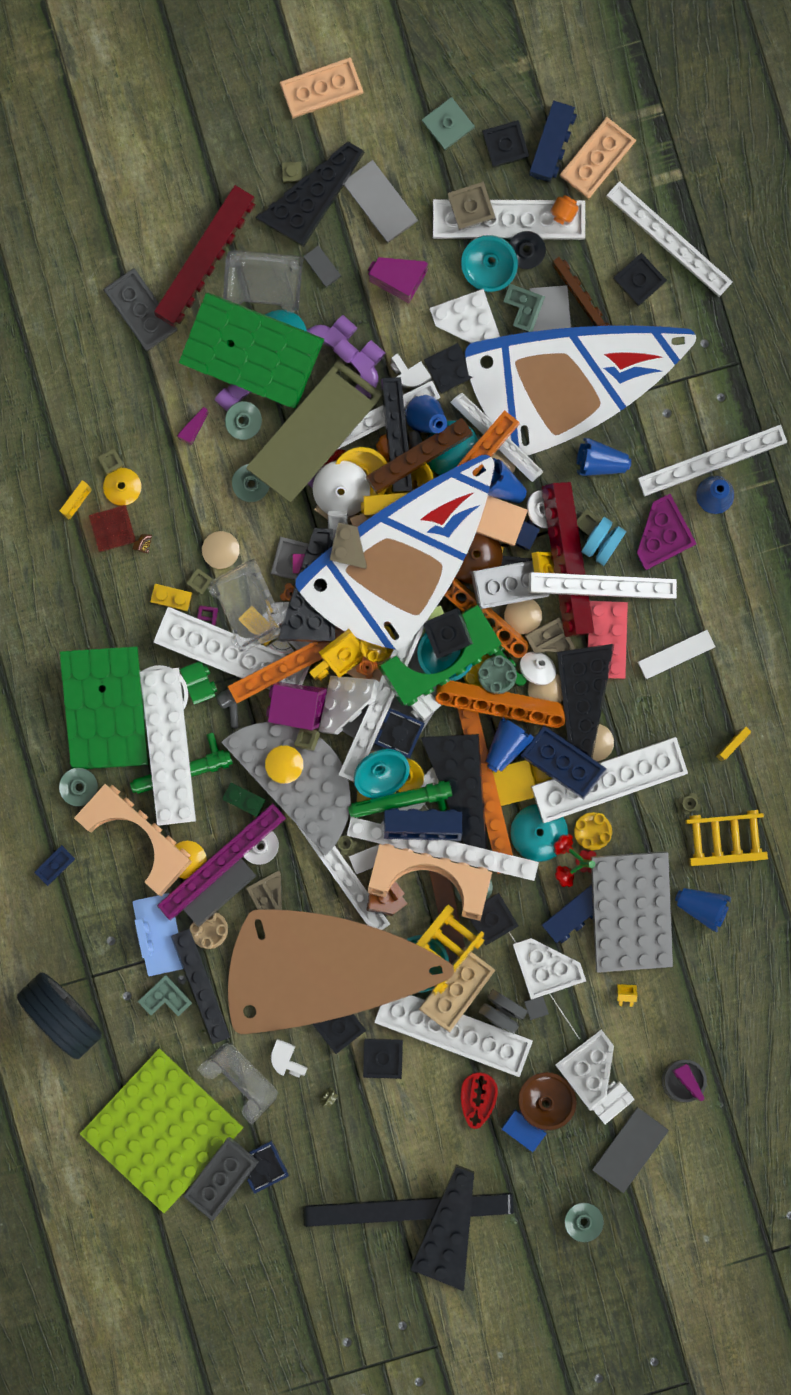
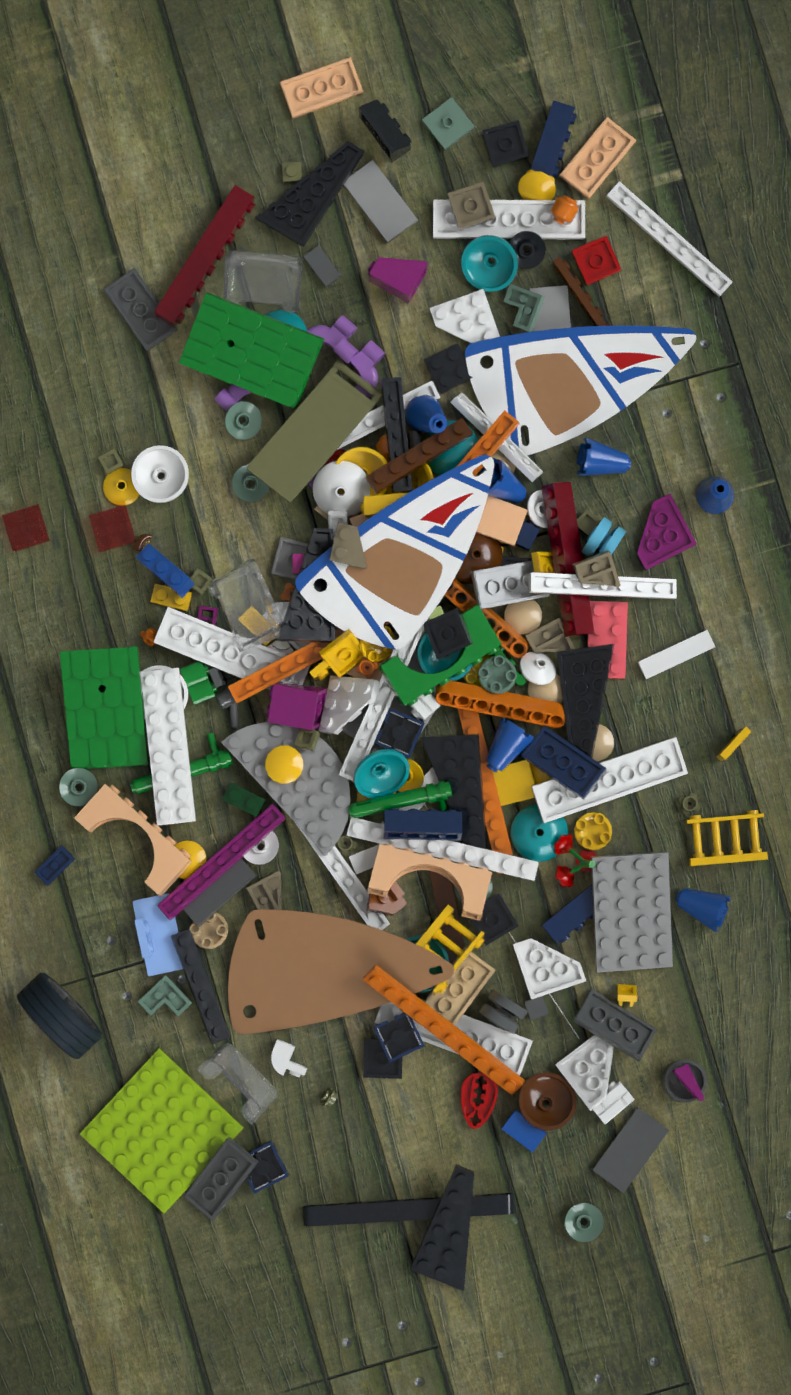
(26, 528): none -> clear red plate
(75, 500): yellow tile -> none
(149, 636): none -> orange plate
(155, 461): none -> white dish
(165, 570): none -> blue brick
(192, 429): magenta slope -> none
(217, 677): none -> dark grey tile
(220, 550): tan dish -> none
(340, 1031): black plate -> none
(384, 129): none -> black slope
(398, 1036): none -> black piece
(411, 377): white brick -> none
(443, 1029): none -> orange plate
(537, 186): none -> yellow dish
(596, 260): none -> red plate
(597, 570): none -> dark tan wing
(615, 1025): none -> dark grey tile
(640, 279): black plate -> none
(712, 460): white plate -> none

